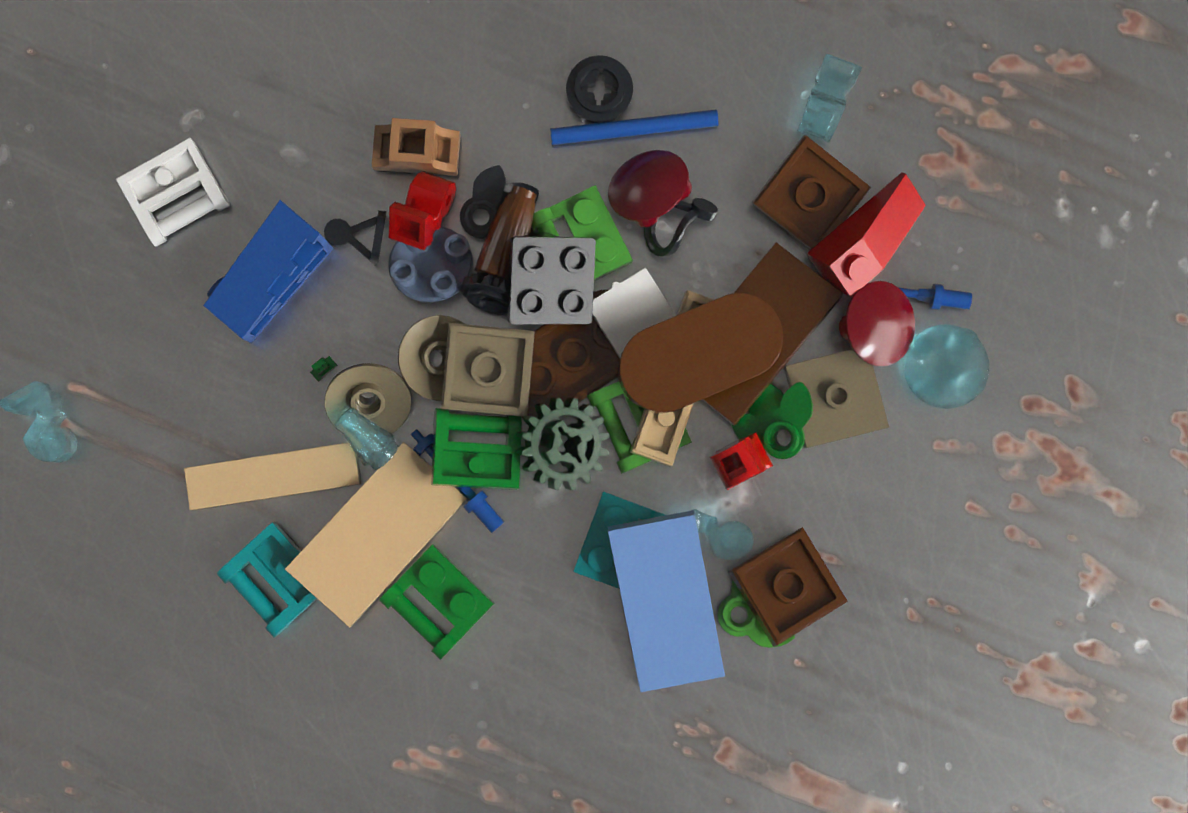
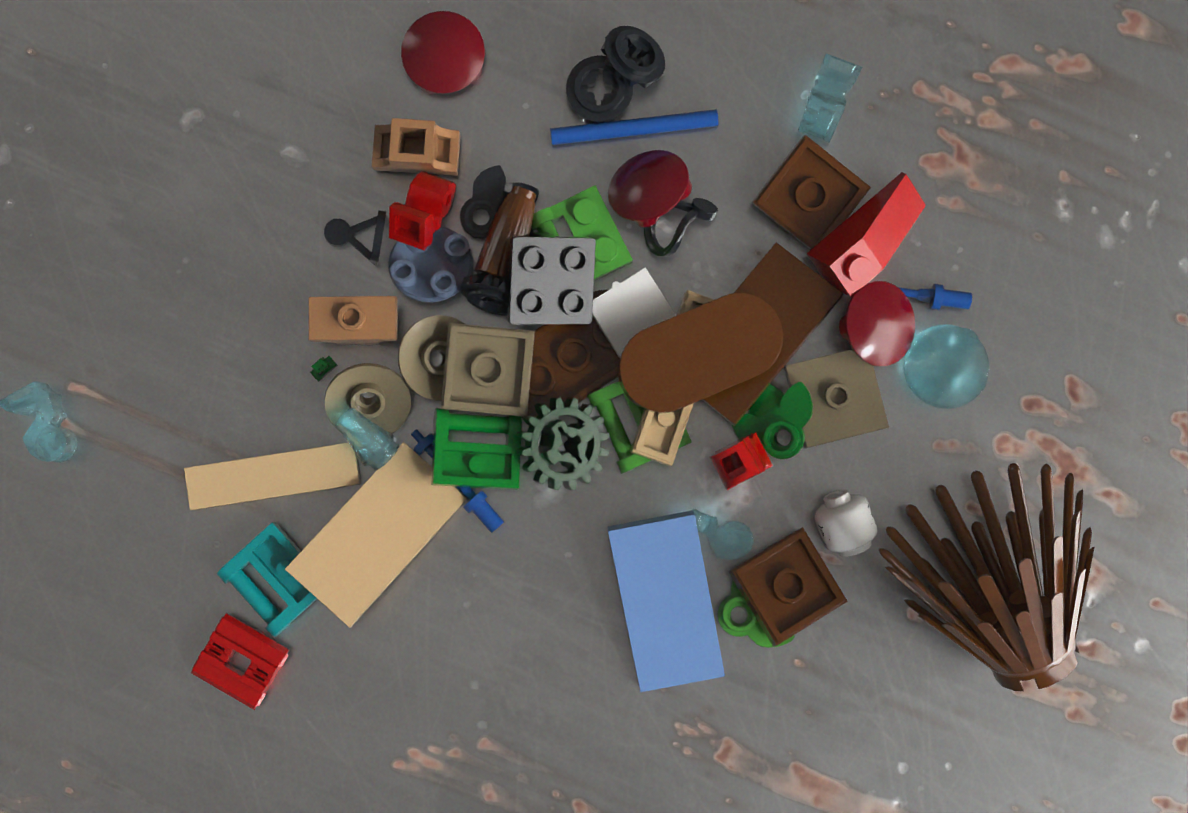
(167, 179): white plate -> none
(232, 637): none -> red piece
(267, 272): blue wedge -> none
(353, 319): none -> medium nougat brick
(443, 52): none -> dark red dish
(447, 591): green plate -> none
(596, 553): teal plate -> none
(637, 45): none -> black gear
(846, 523): none -> white head
(1015, 625): none -> reddish brown plant

